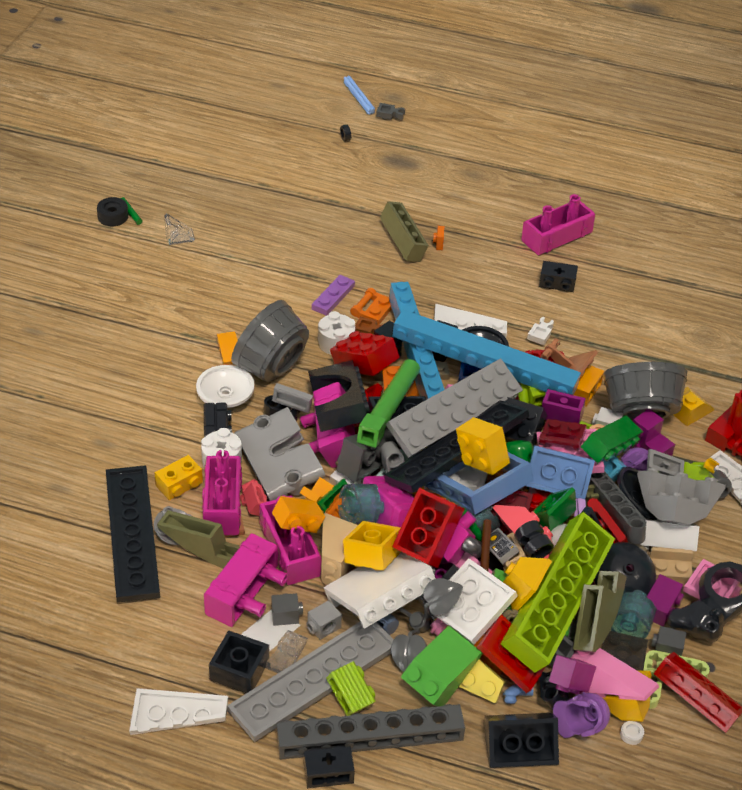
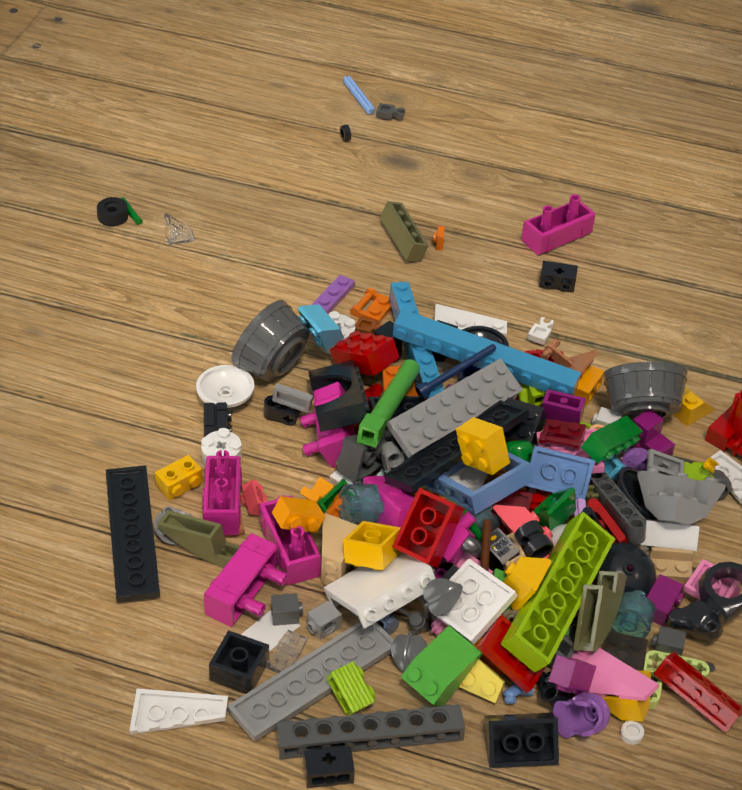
(226, 344): light orange slope -> none
(273, 455): light grey connector -> none
(320, 325): none -> medium azure slope
(424, 389): none -> dark blue piece

